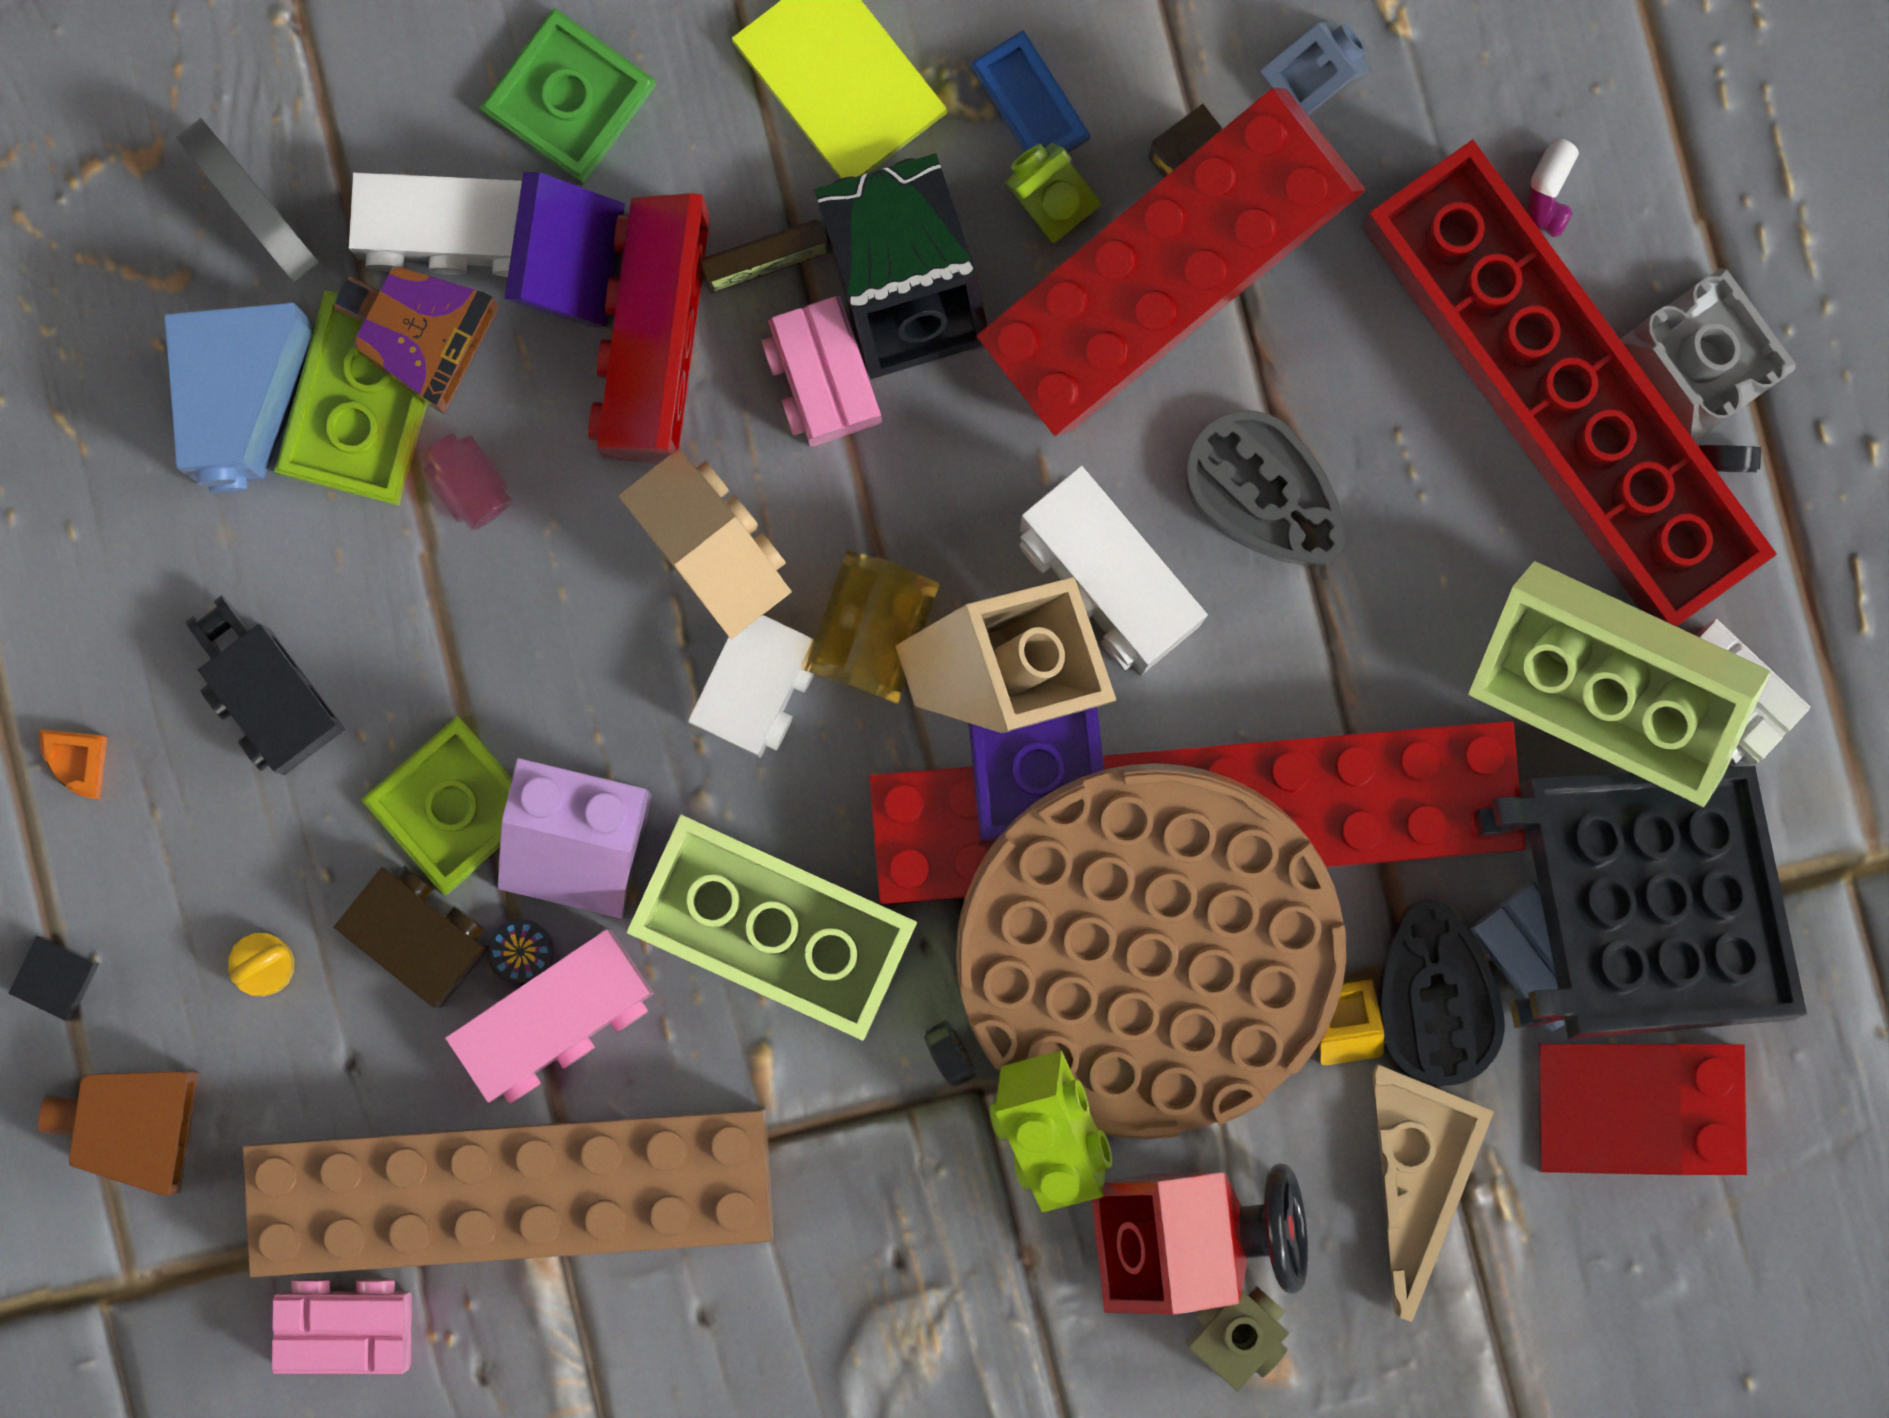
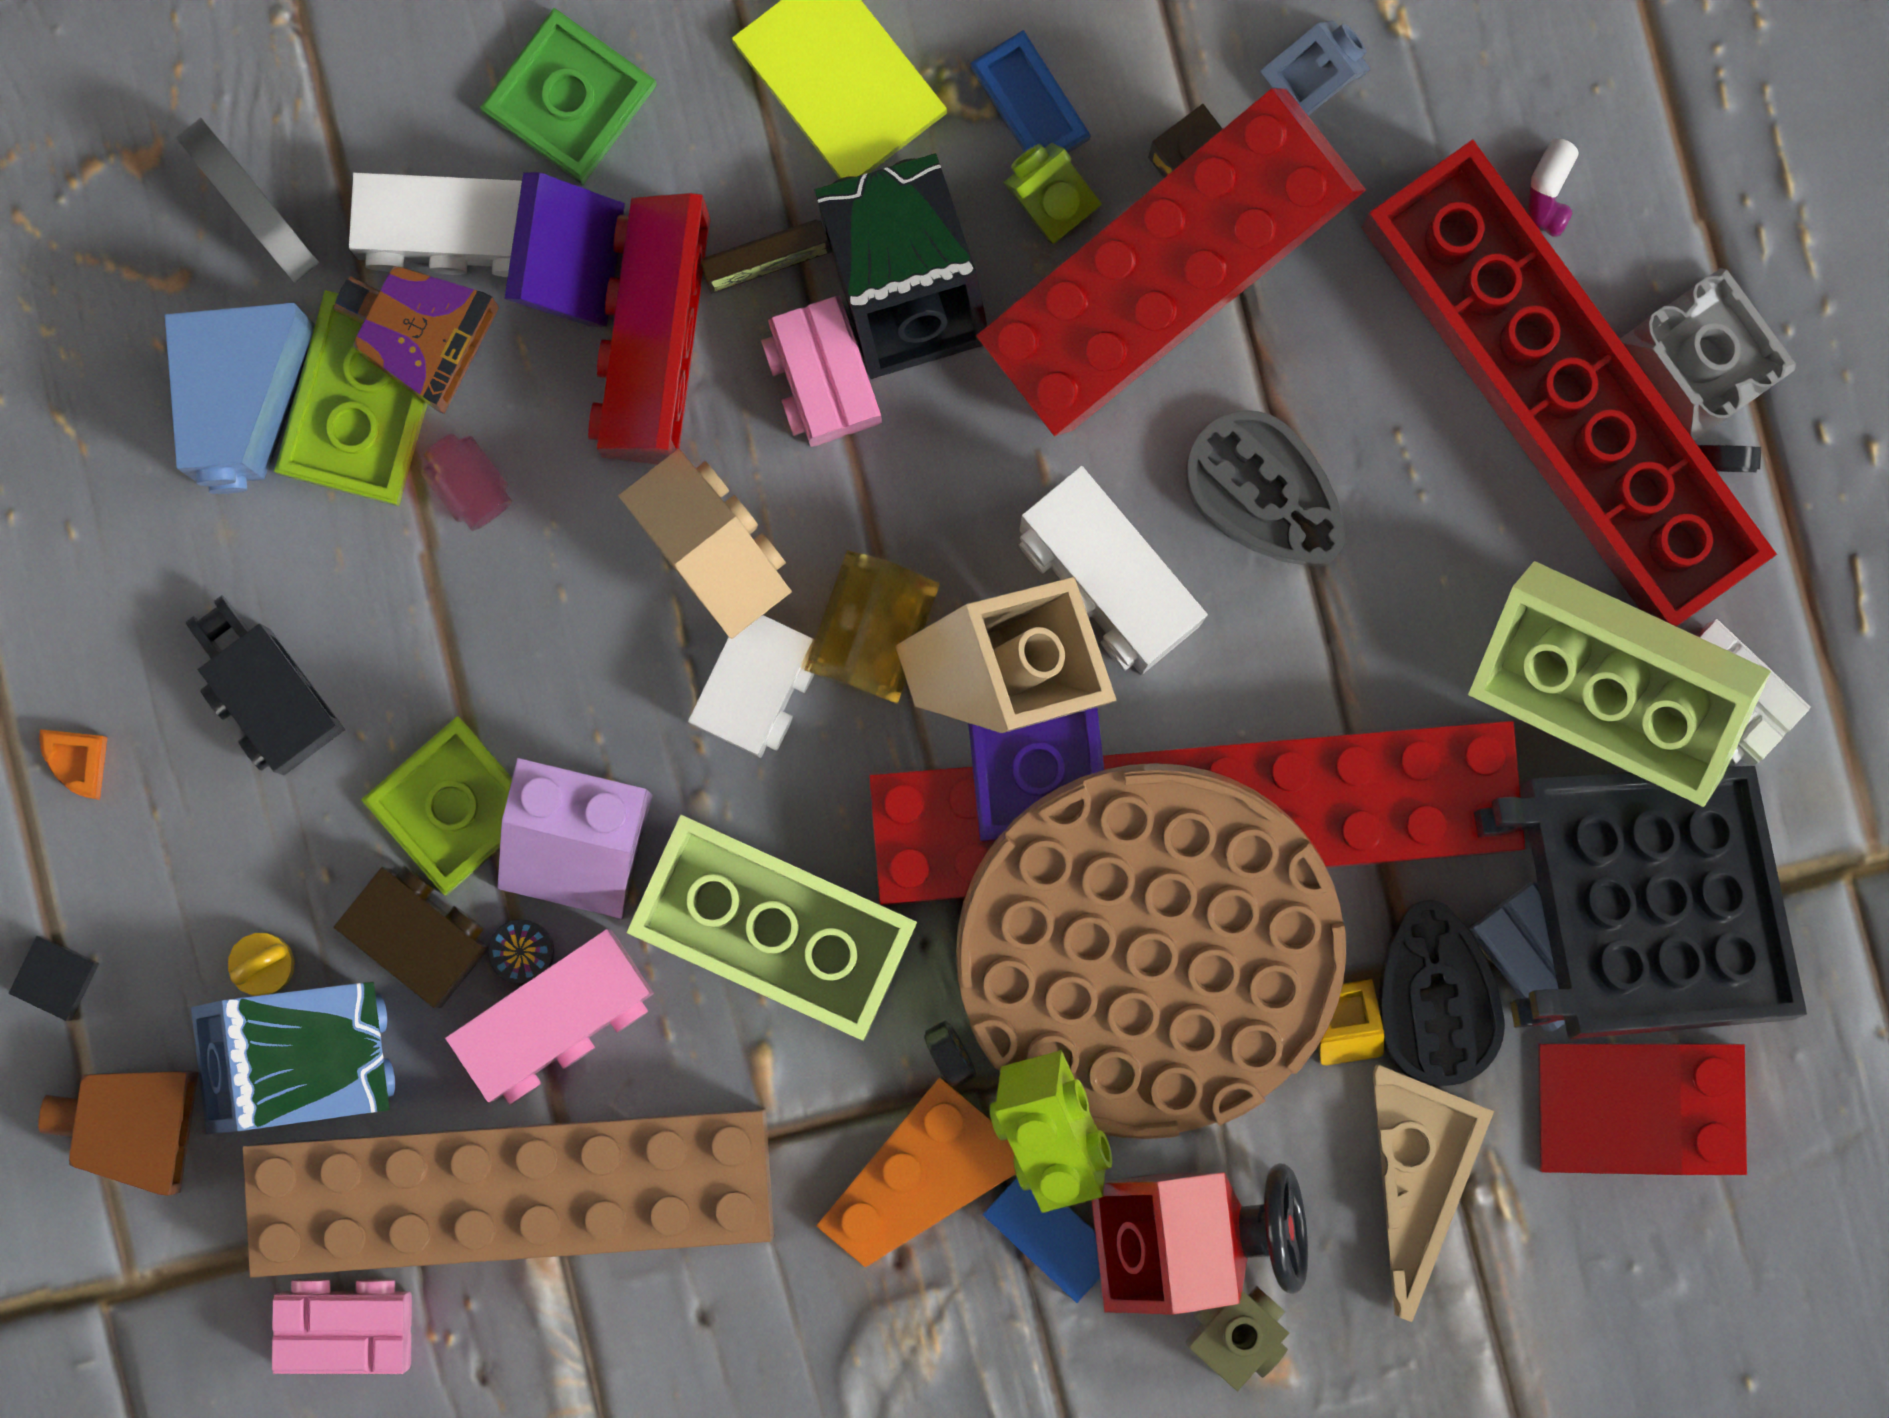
(292, 1057): none -> slope
(919, 1176): none -> orange wing
(1052, 1240): none -> blue tile

